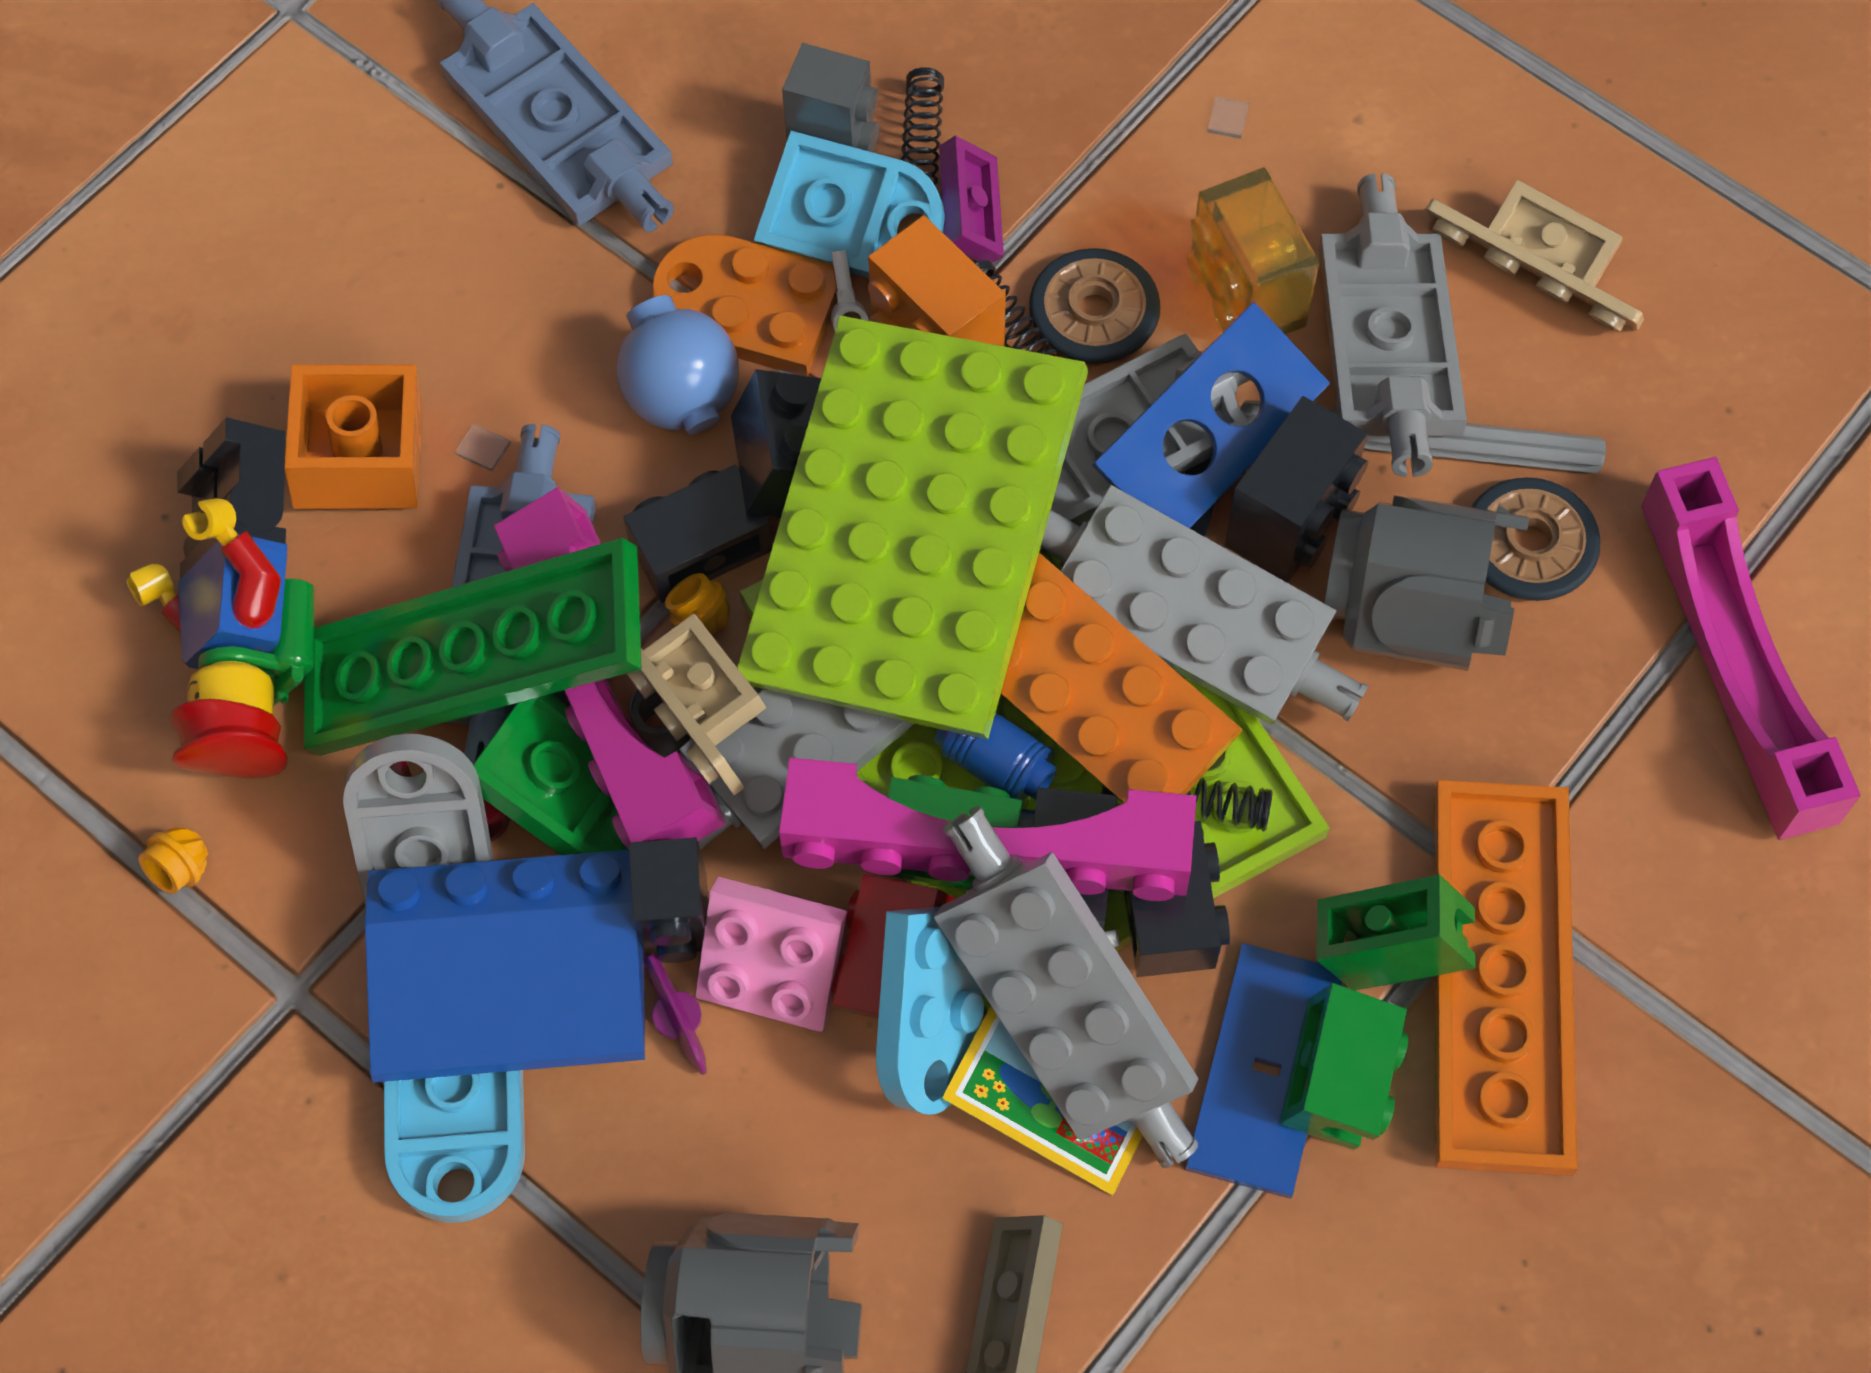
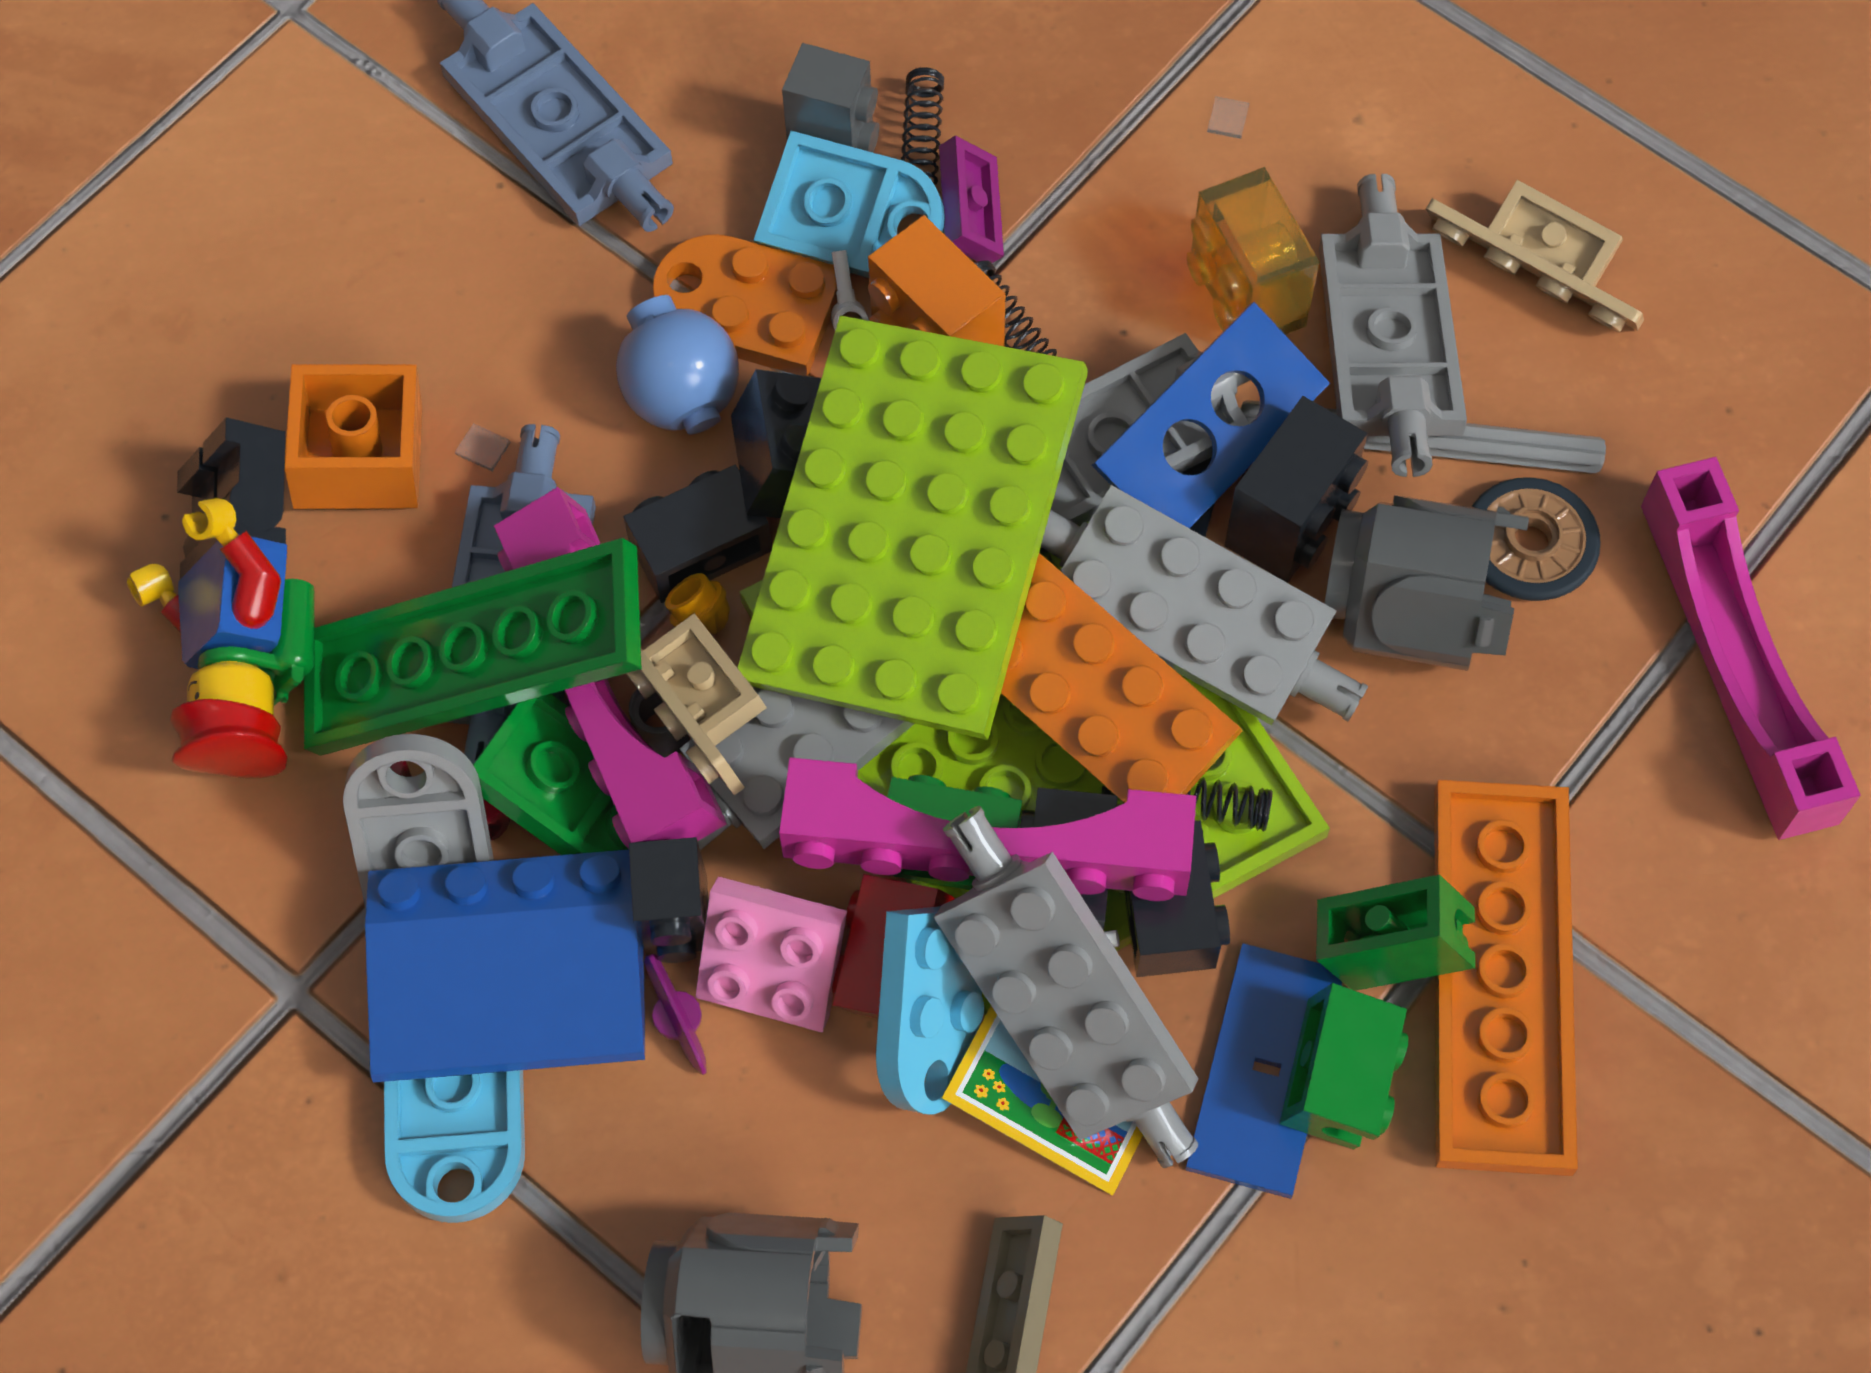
(174, 859): light orange plate -> none
(1005, 761): blue head -> none
(1088, 337): wheel -> none

